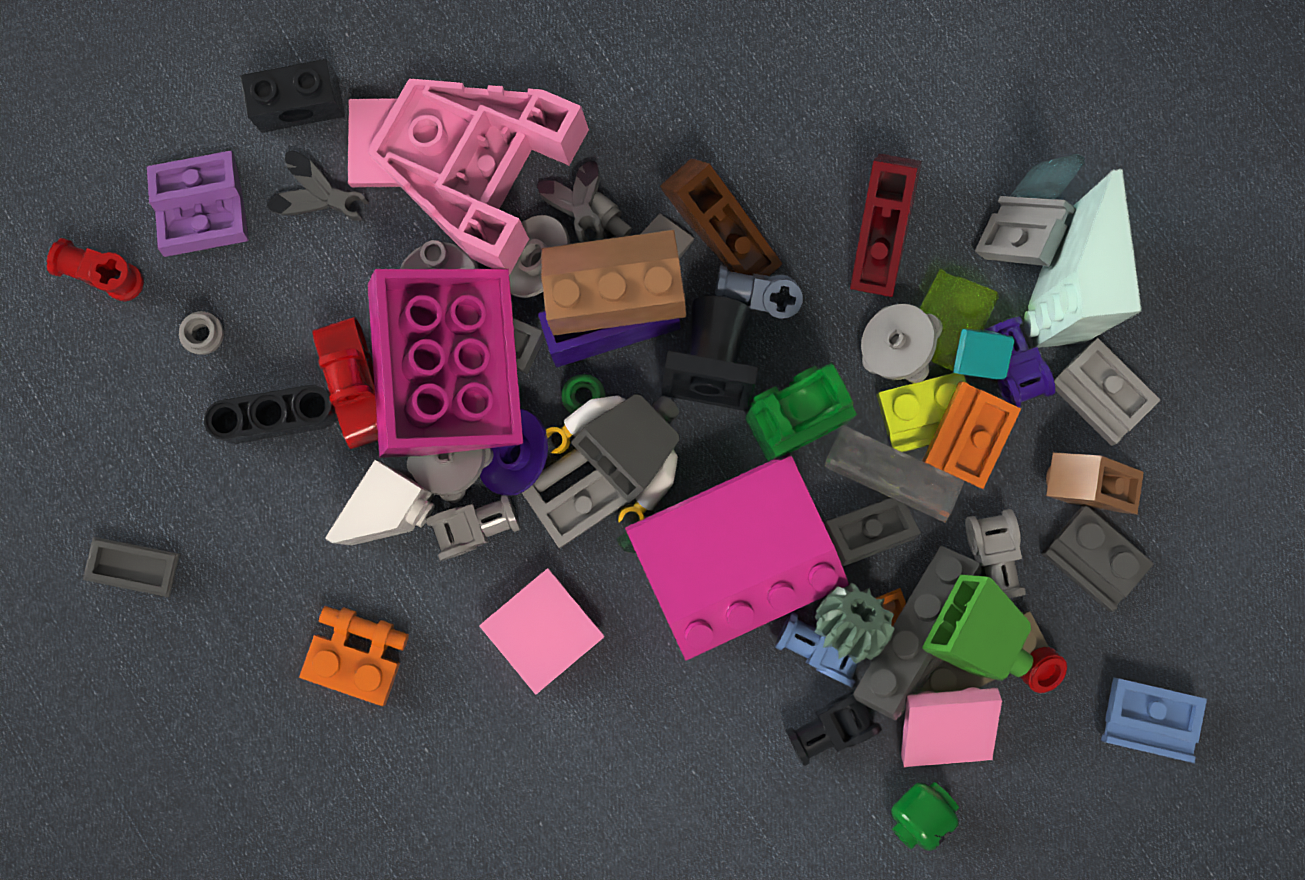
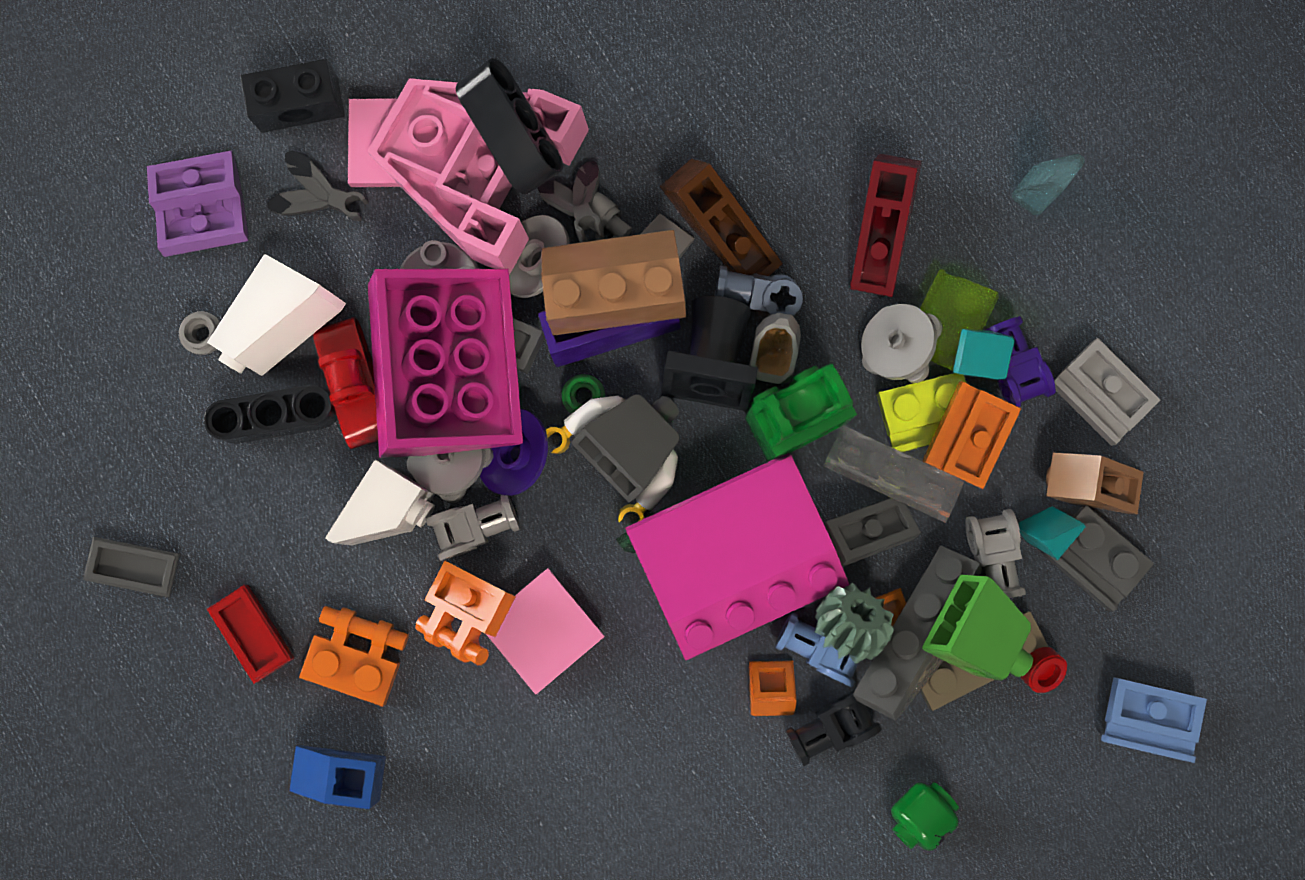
(95, 269): red connector -> none
(250, 633): none -> red tile
(272, 317): none -> white slope
(337, 776): none -> blue slope
(472, 601): none -> orange plate
(509, 126): none -> black beam
(576, 507): light grey plate -> none
(772, 688): none -> orange slope
(776, 348): none -> rock
(950, 726): bright pink tile -> none
(1025, 230): light grey plate -> none
(1051, 531): none -> teal slope
(1091, 274): light aqua slope -> none

